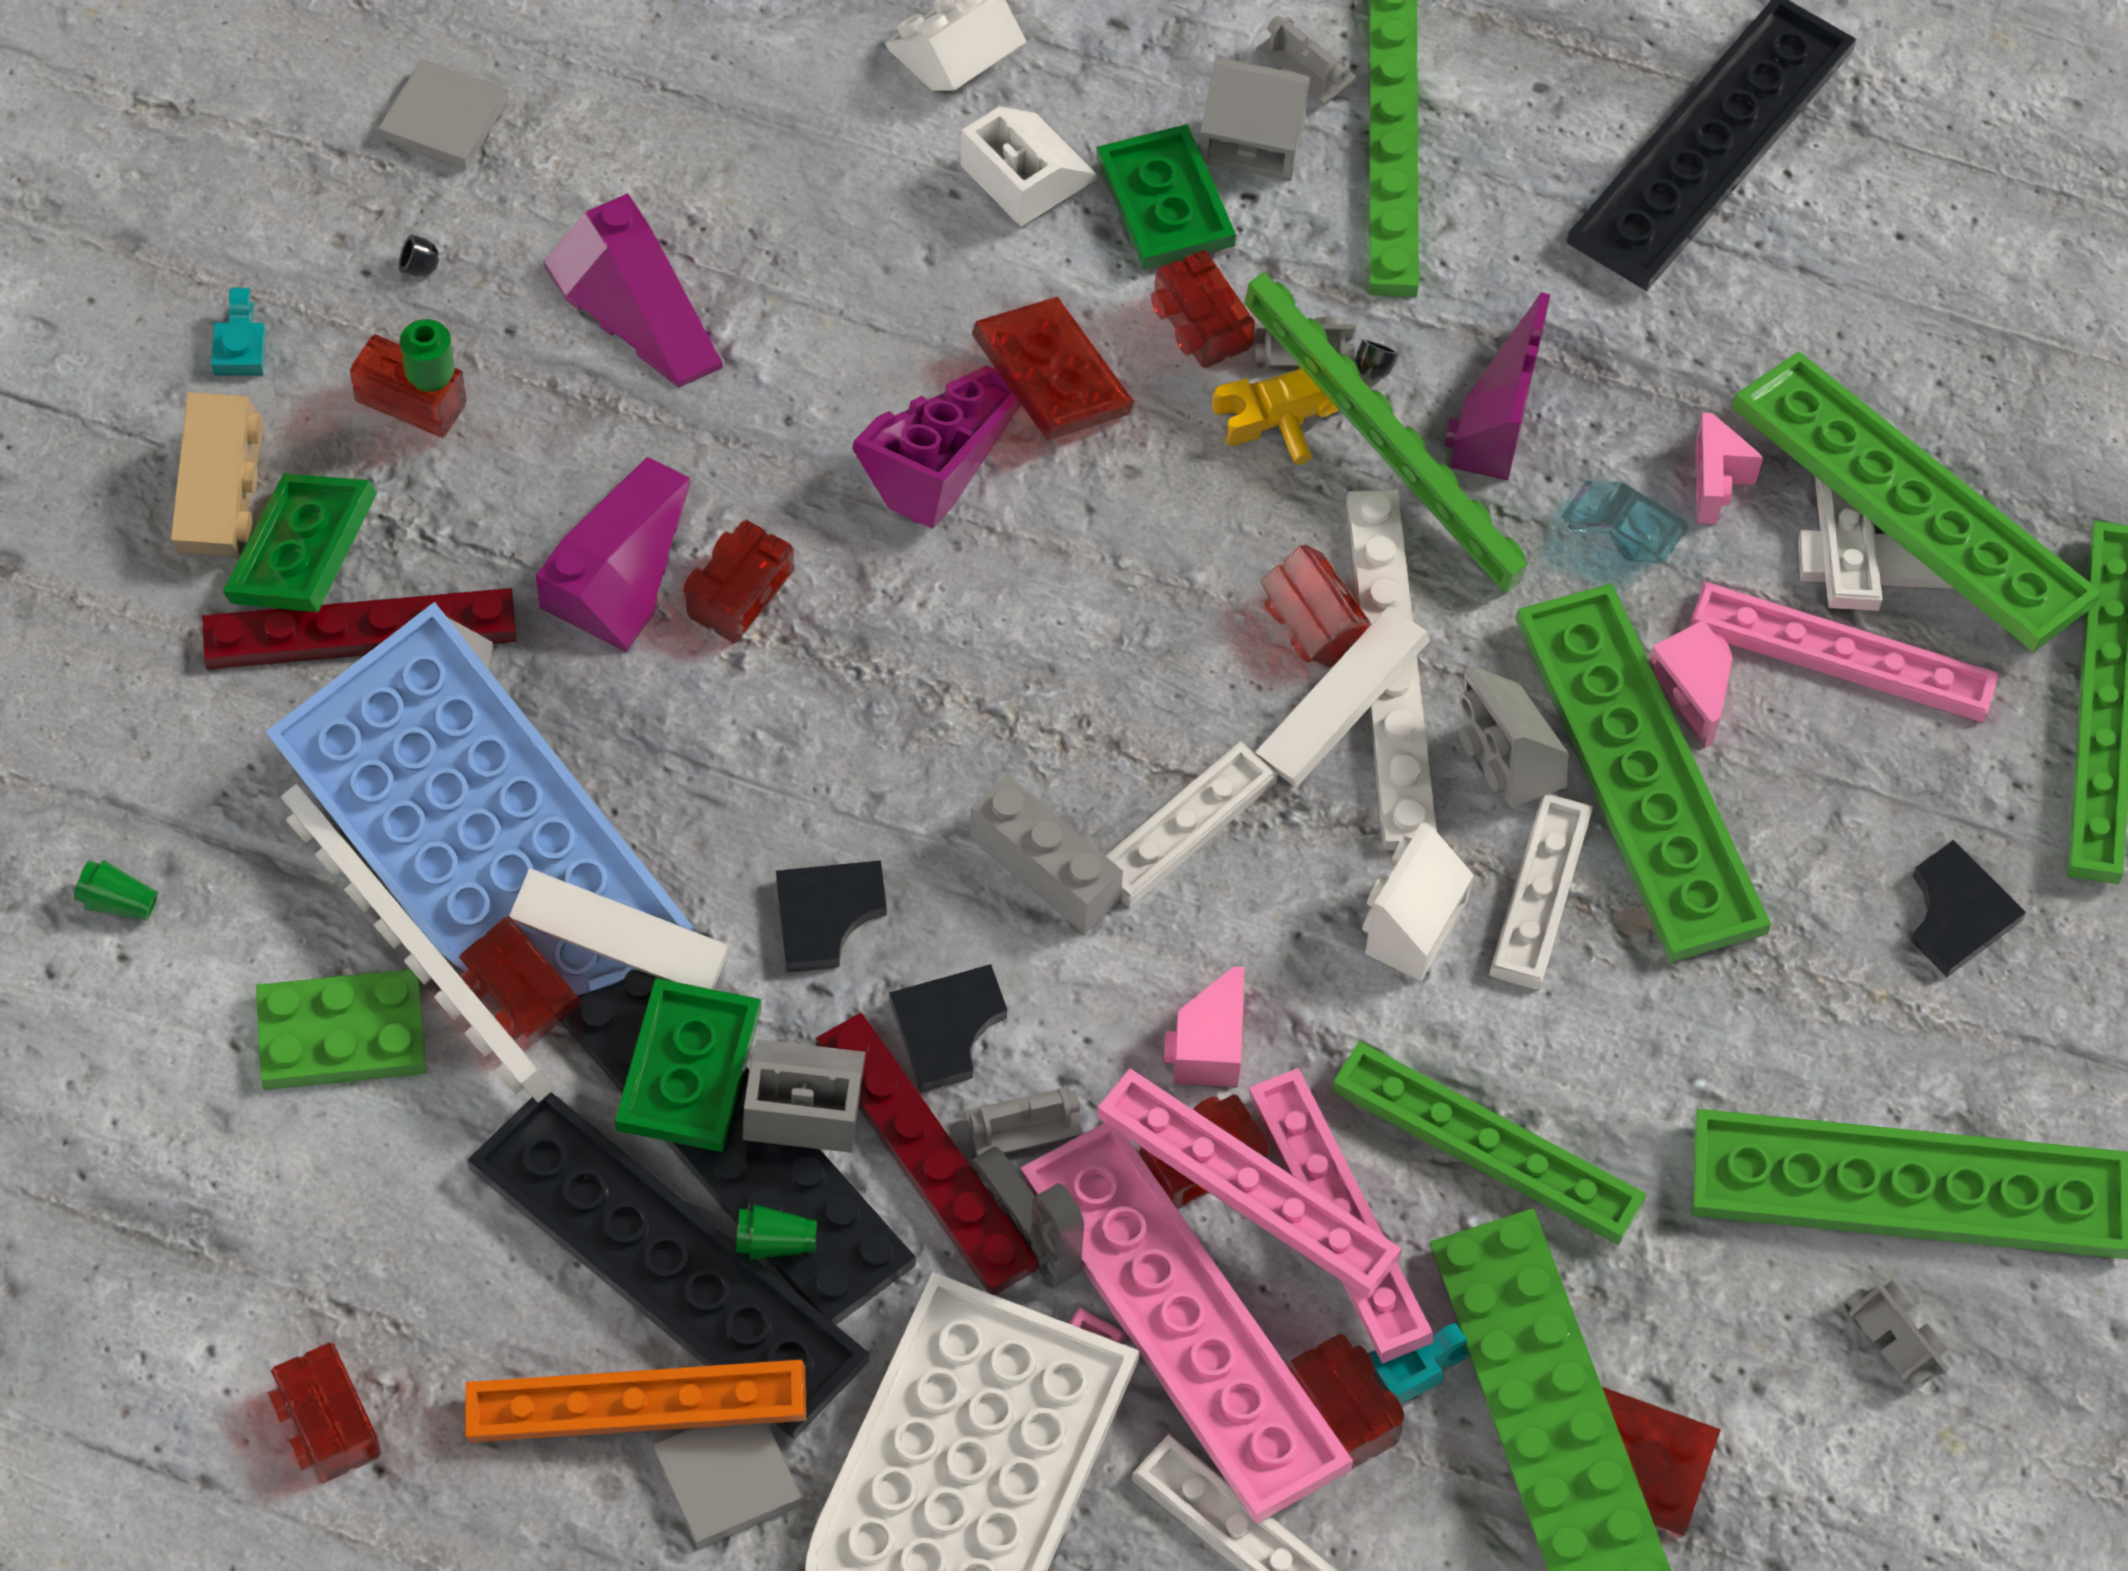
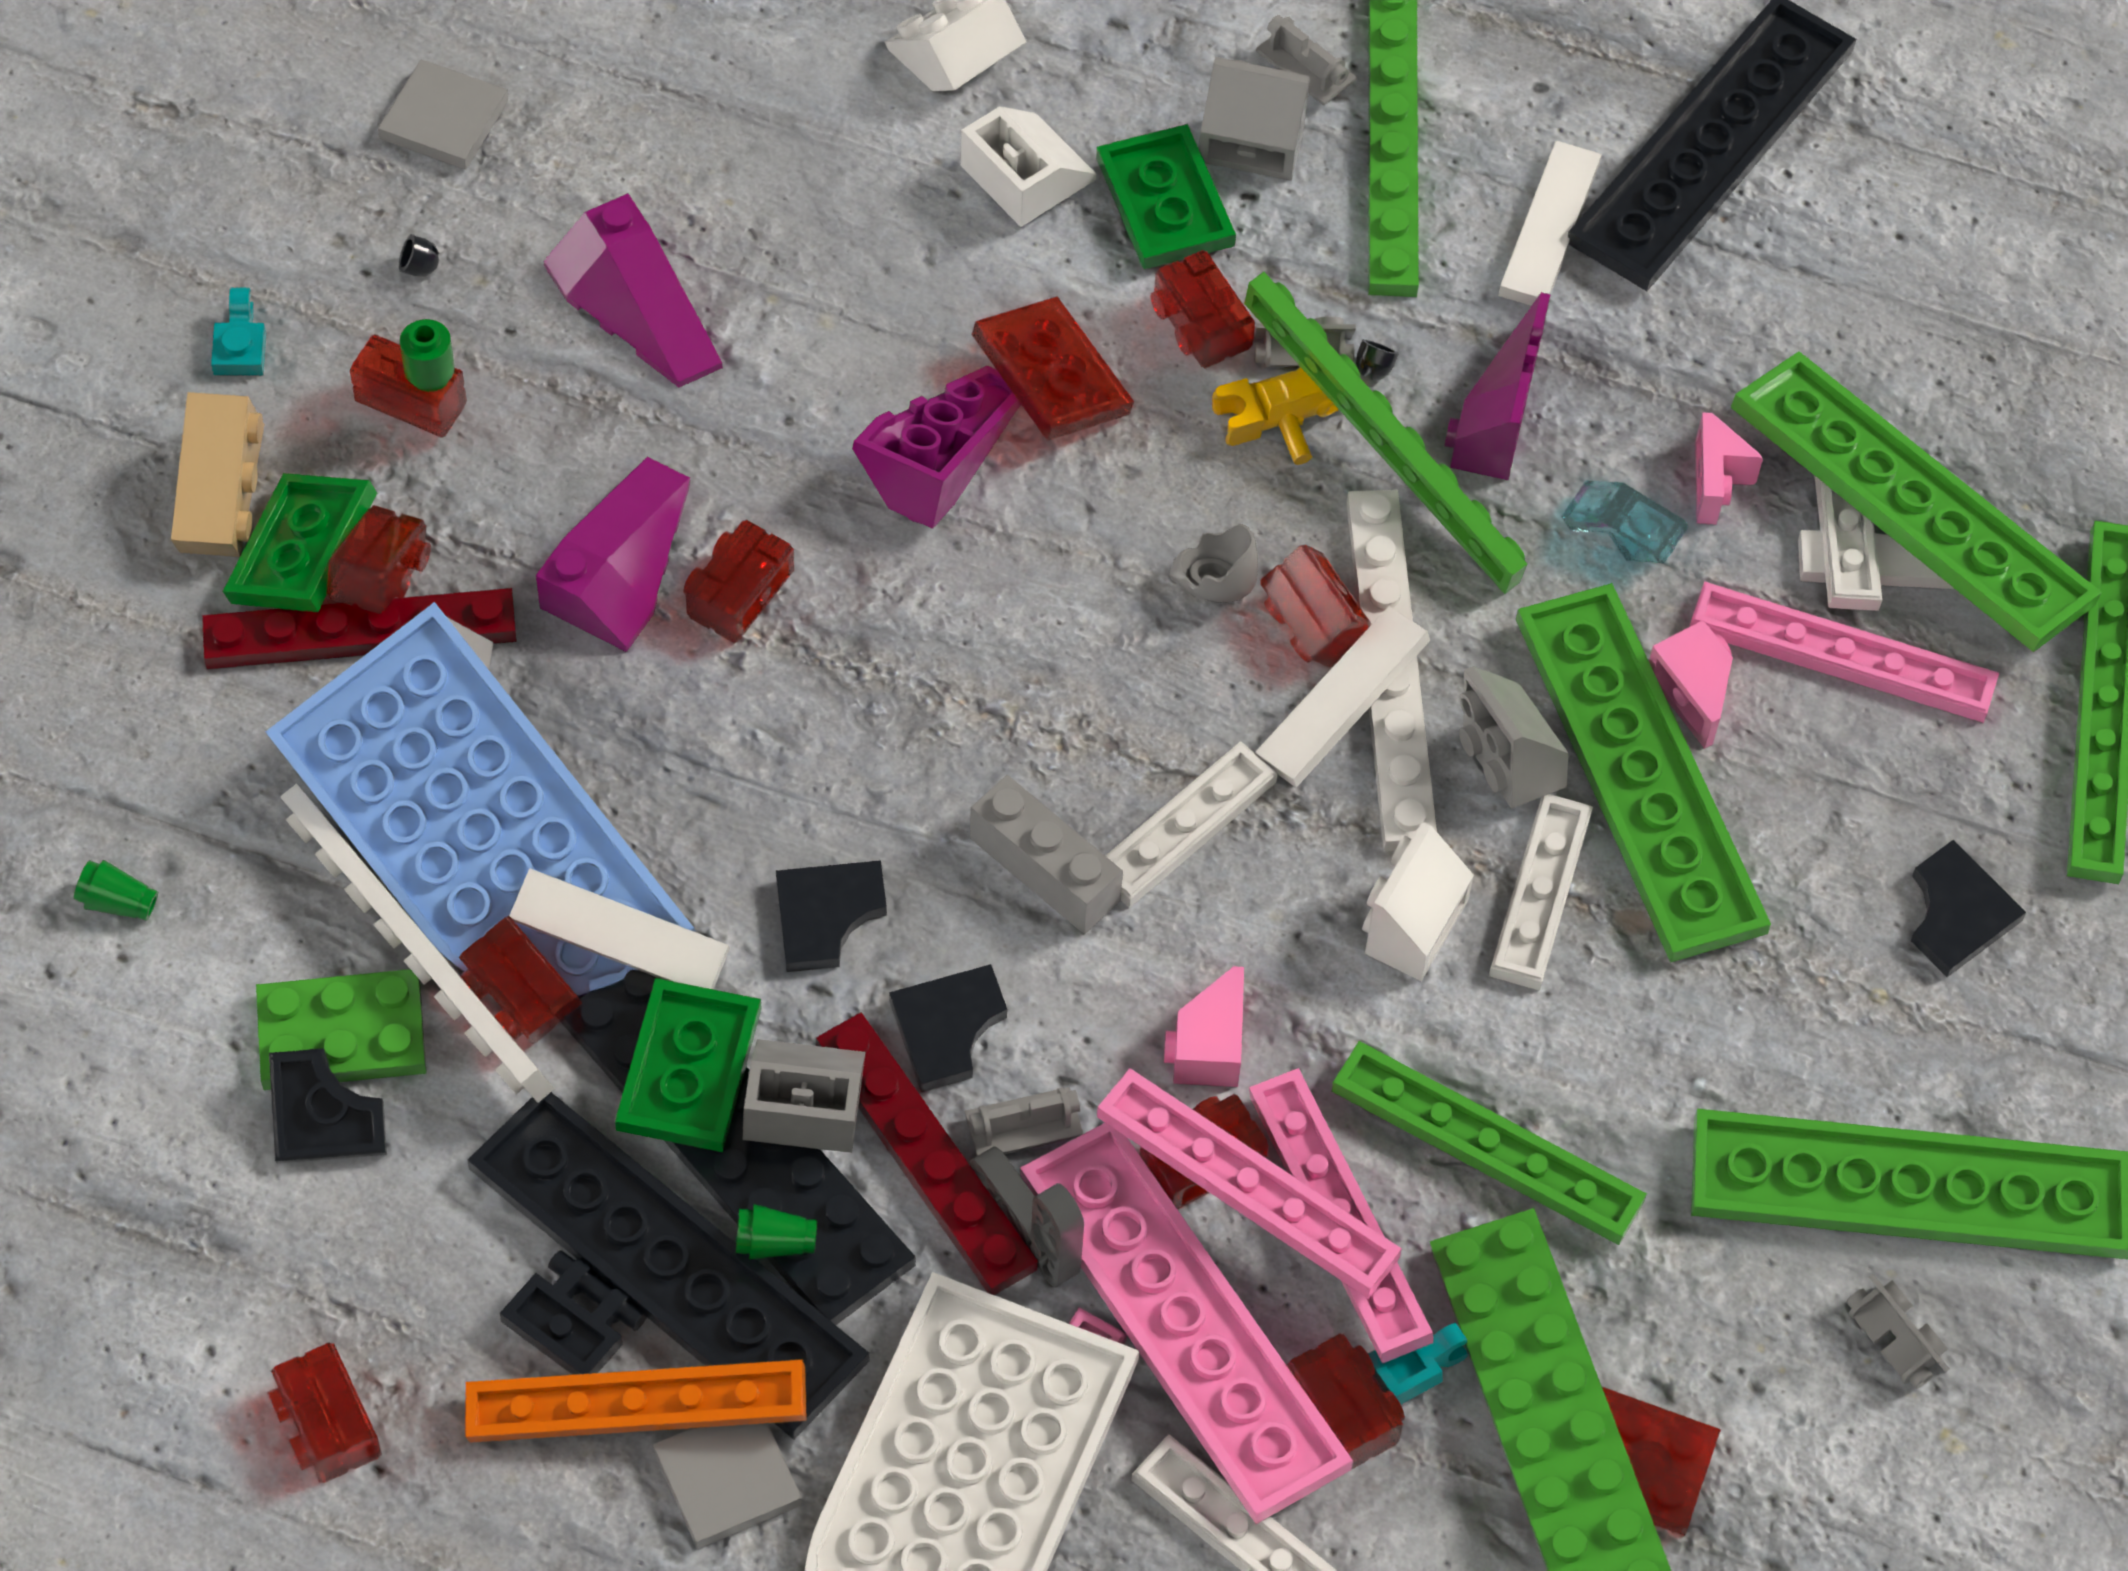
(317, 1114): none -> black tile
(378, 559): none -> clear red brick
(563, 1328): none -> black plate
(1220, 567): none -> light grey hair
(1547, 224): none -> white tile

